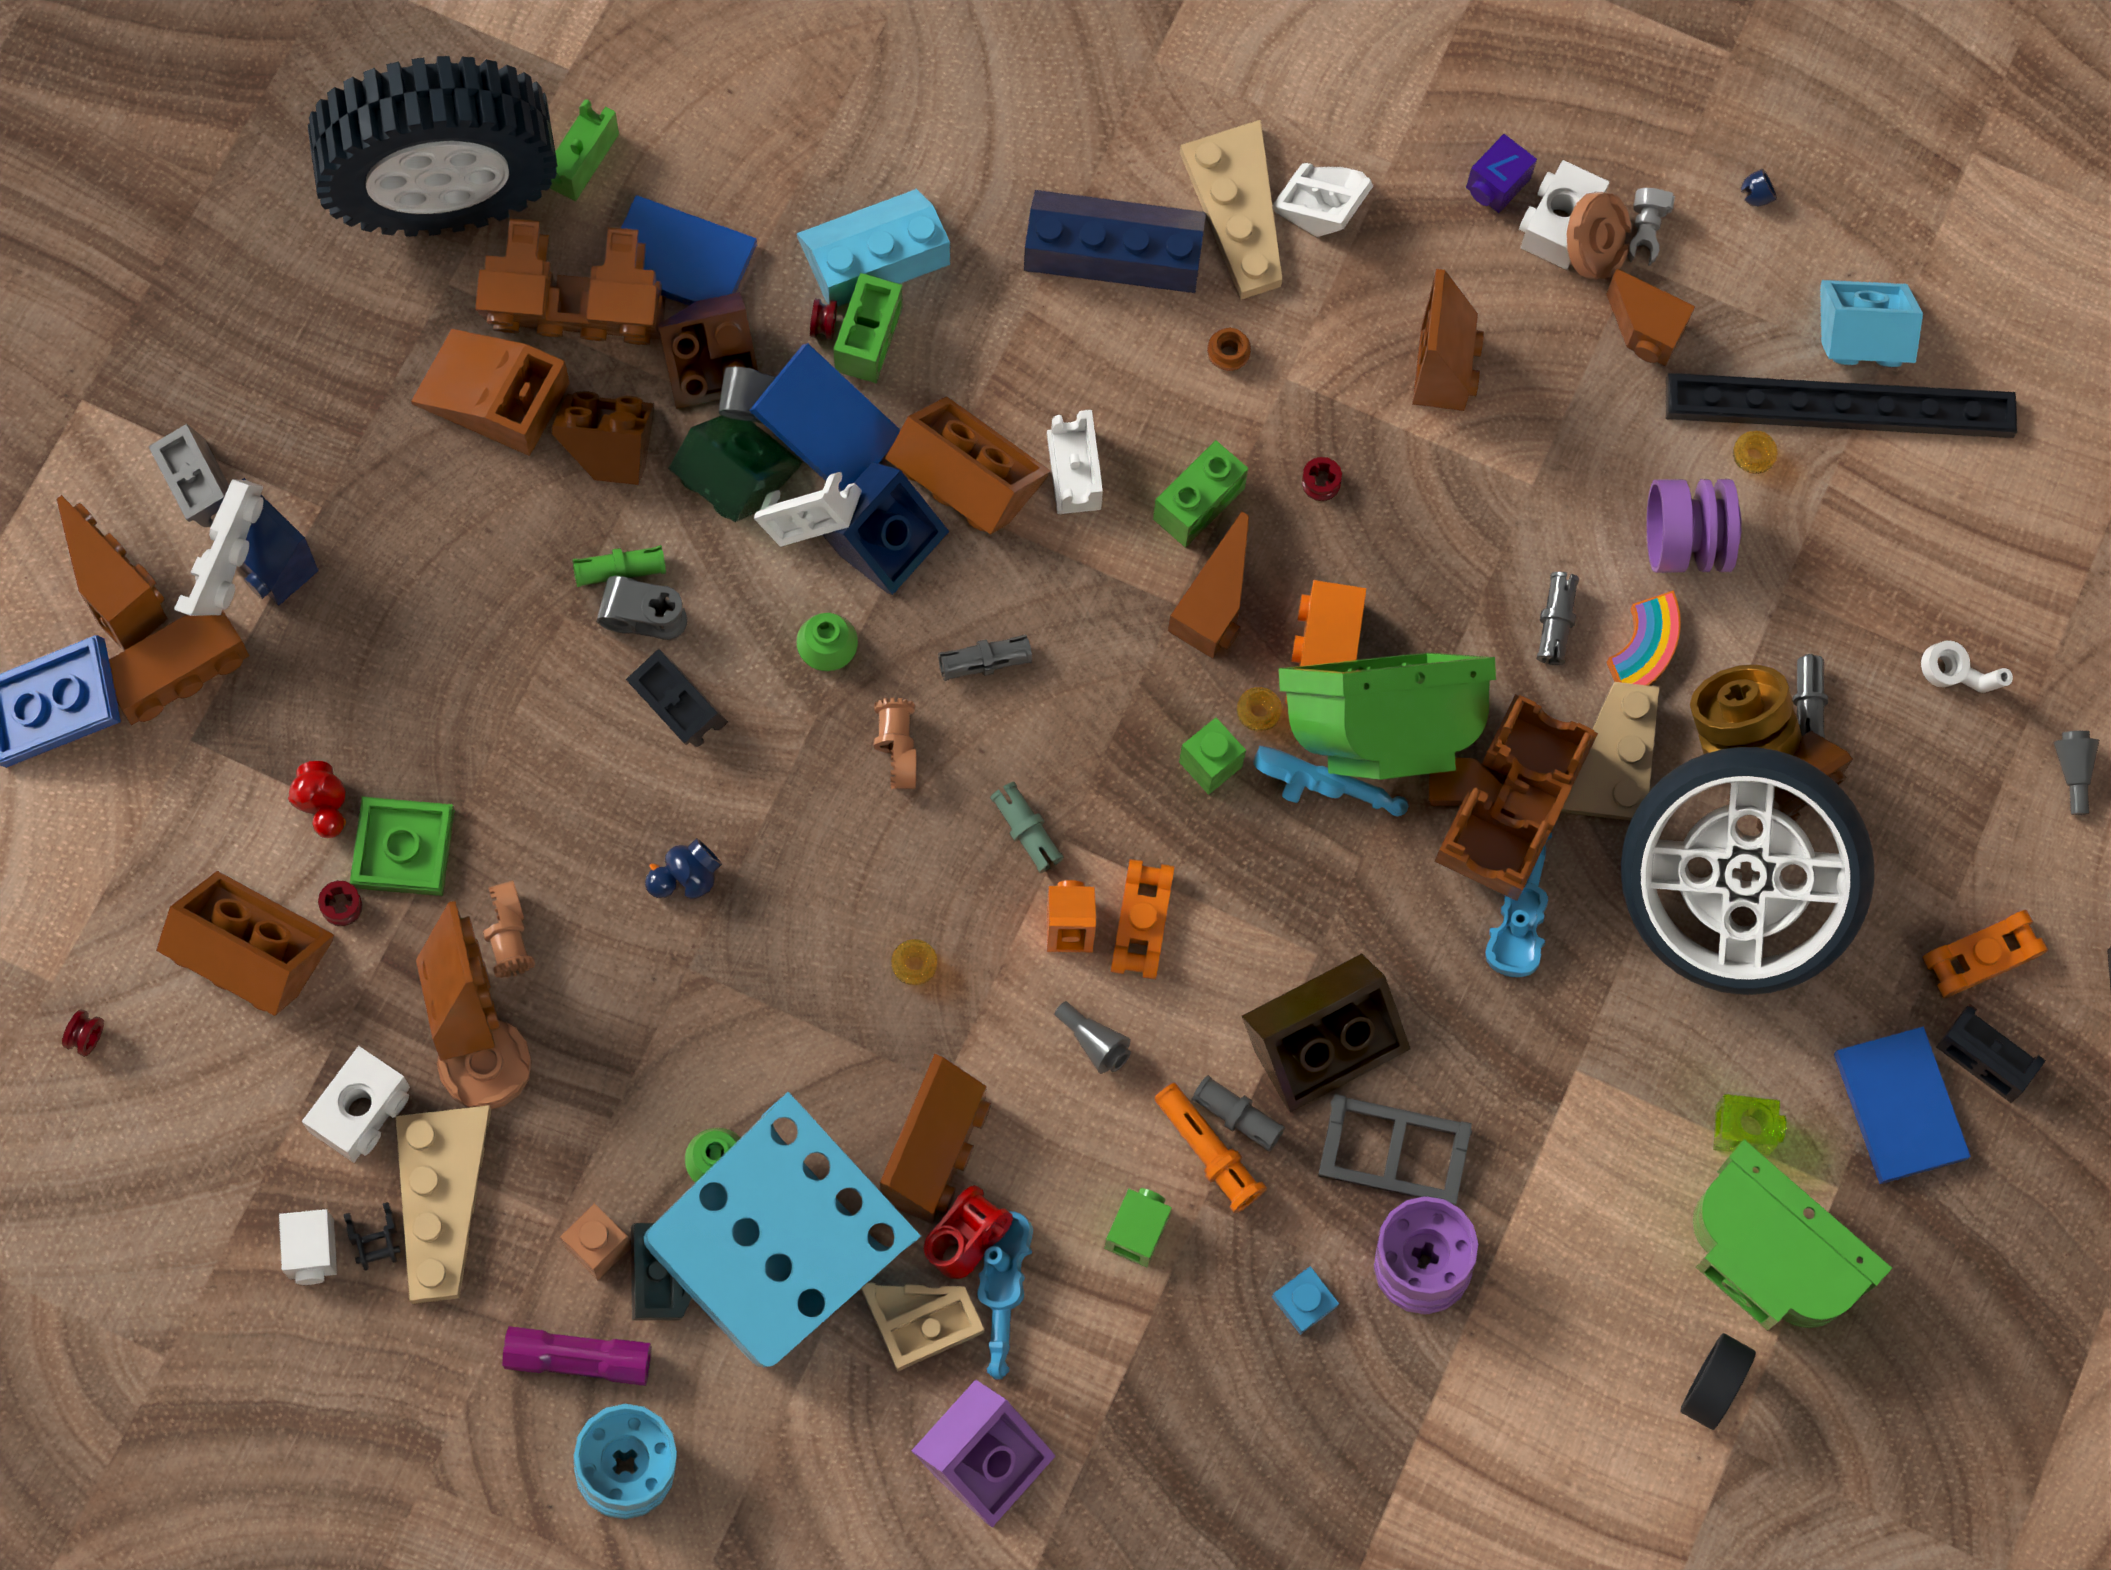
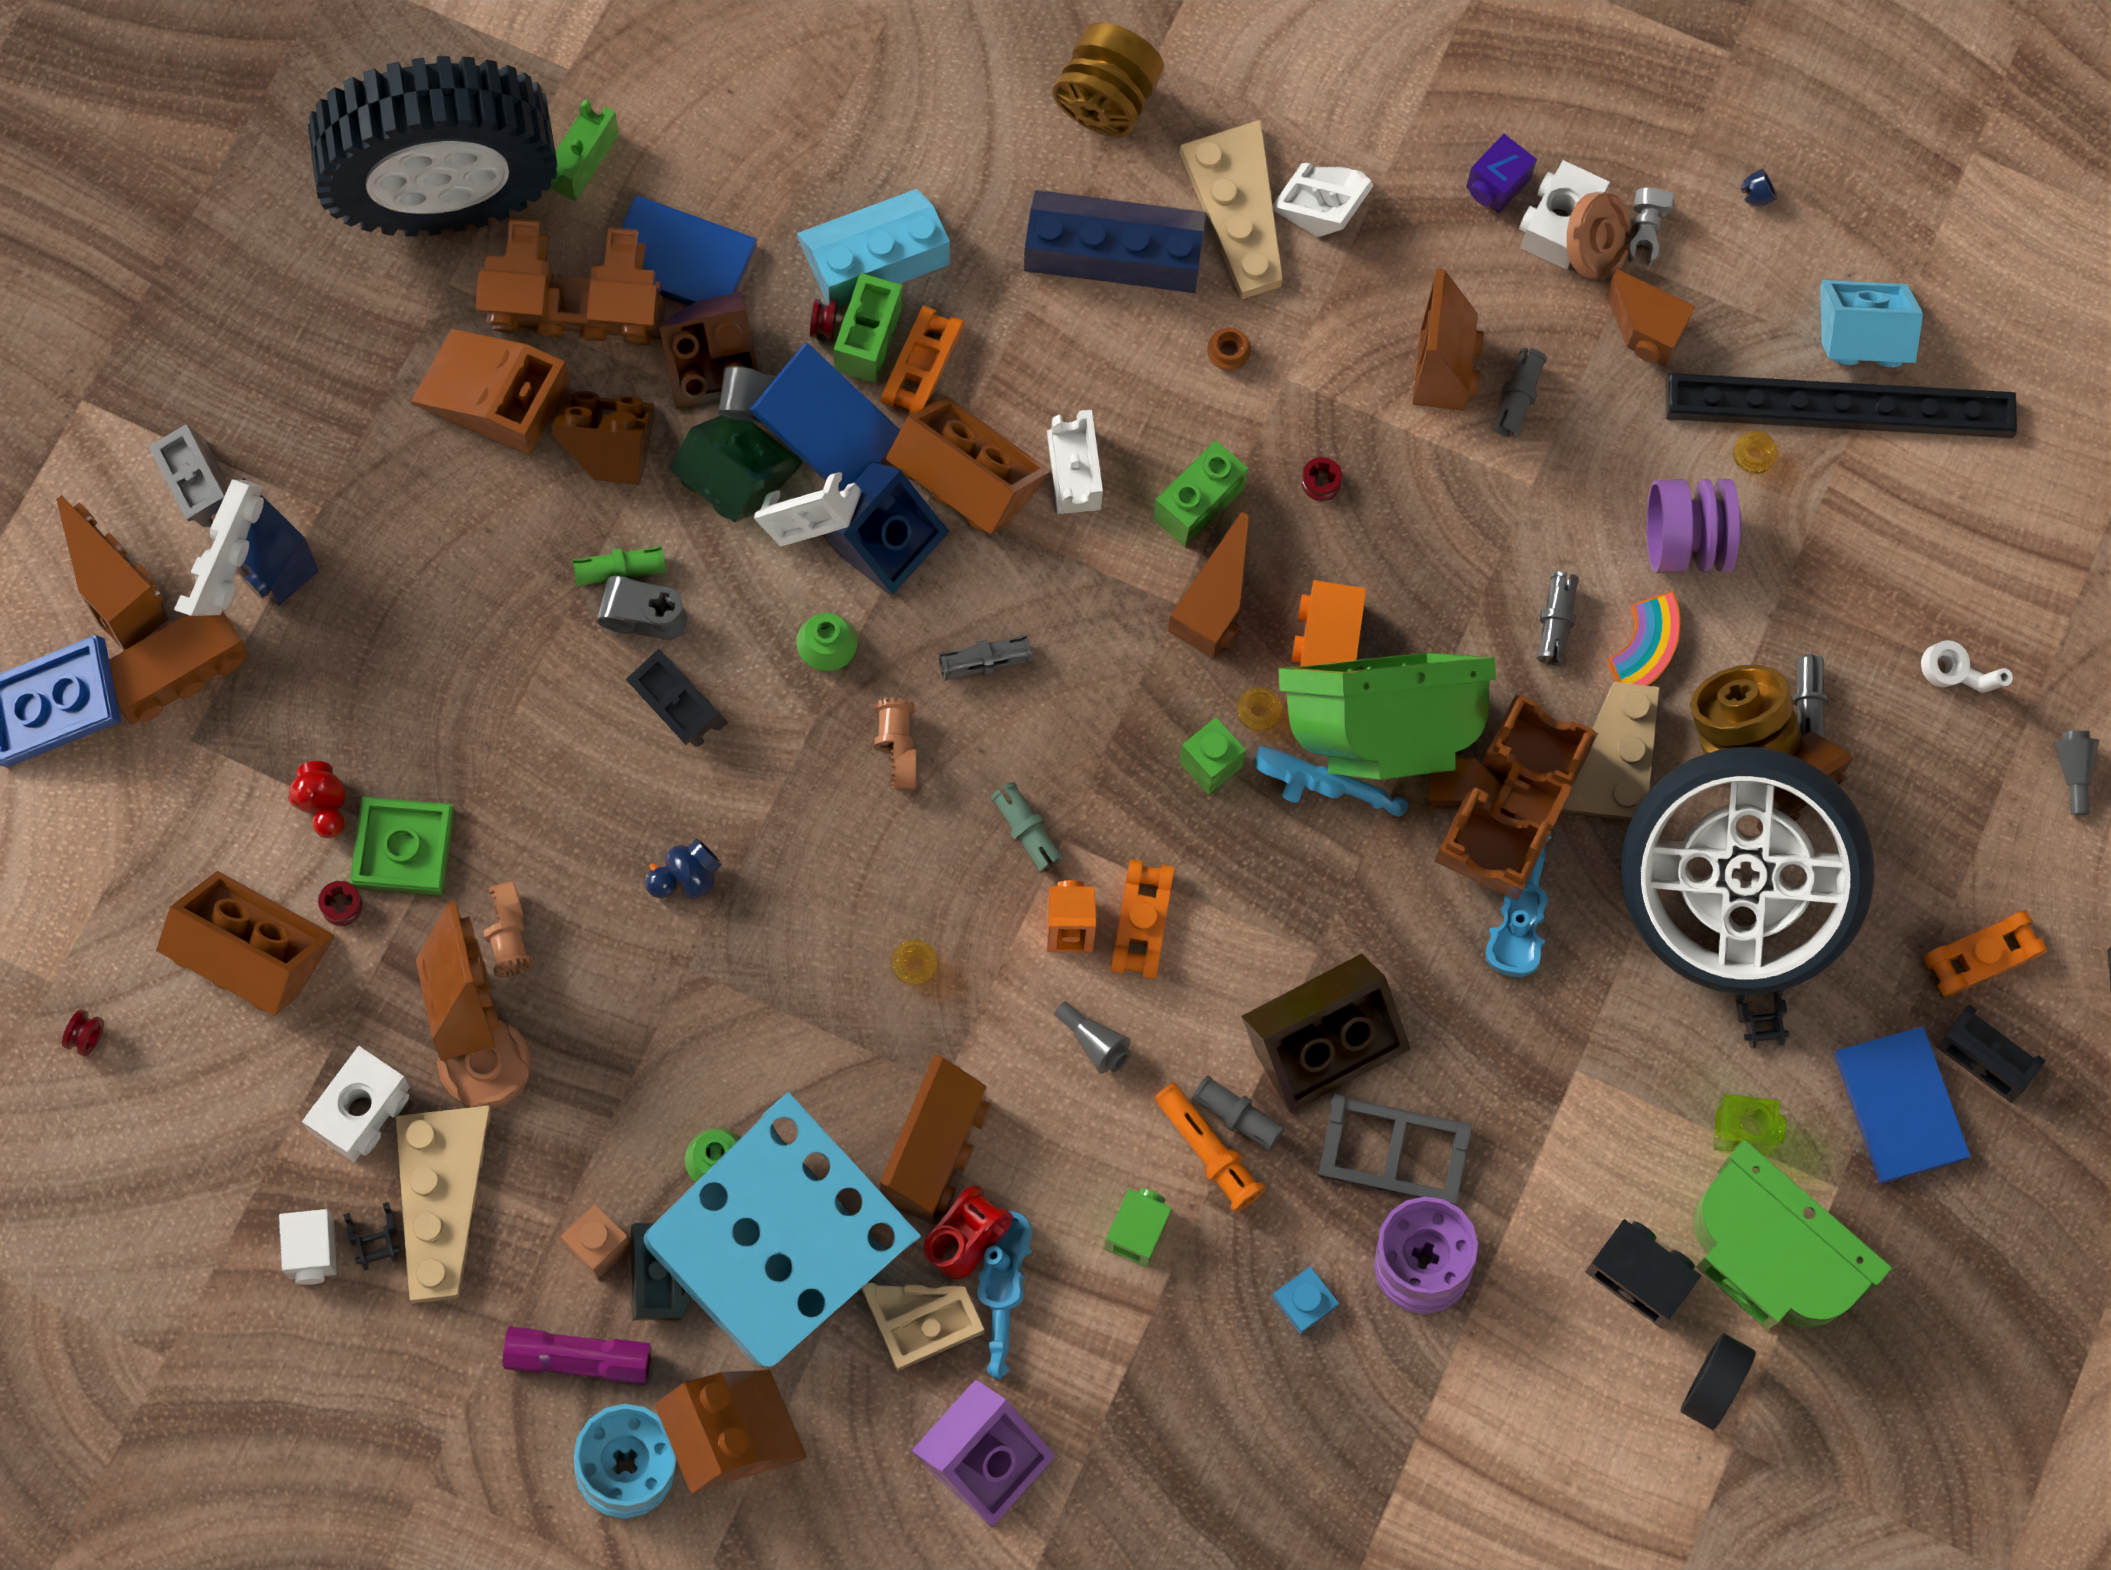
(728, 1428): none -> dark orange slope
(922, 360): none -> orange plate
(1108, 79): none -> pearl gold wheel
(1519, 392): none -> dark grey pin
(1644, 1272): none -> black brick
(1747, 1016): none -> black piece

